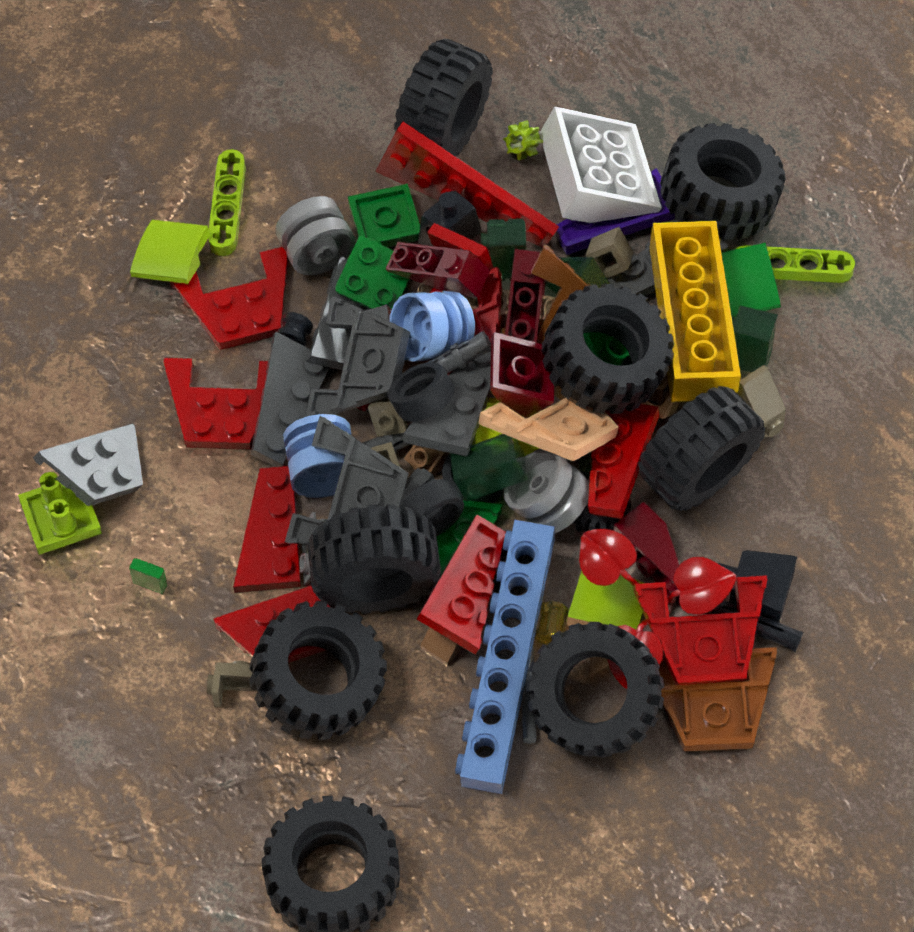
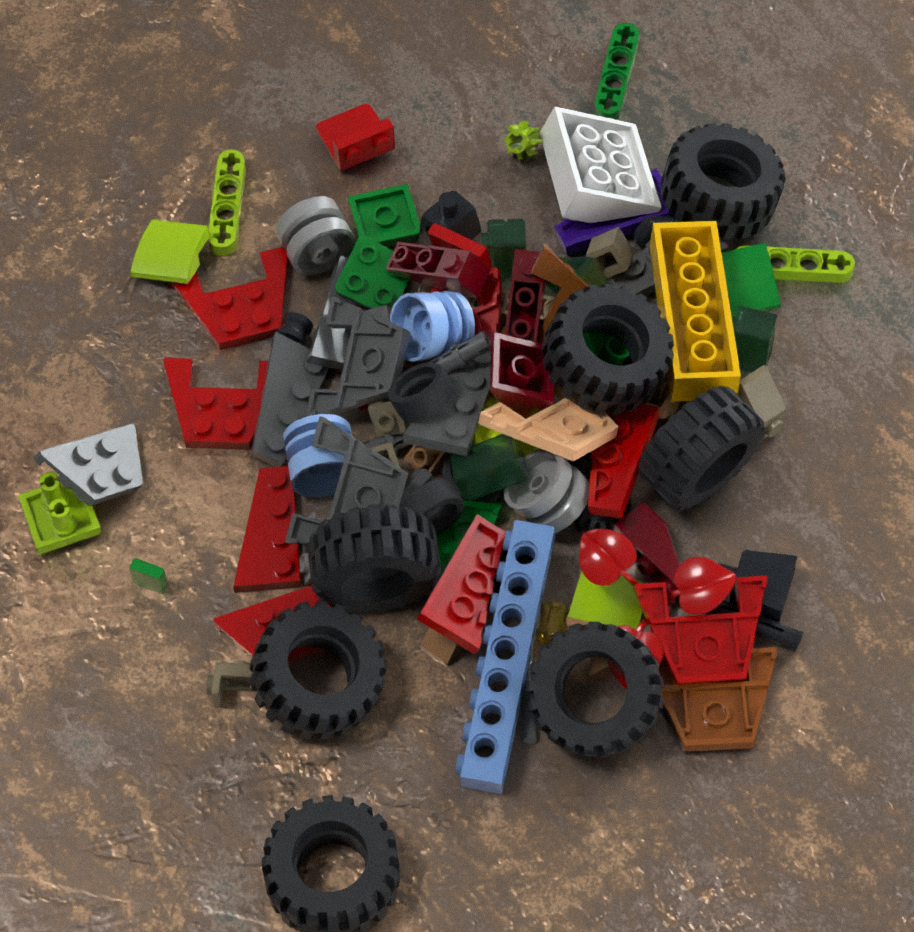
(356, 136): none -> red bracket
(433, 171): red wing -> none
(446, 94): black tyre -> none
(617, 72): none -> green beam
(643, 232): none -> black arm

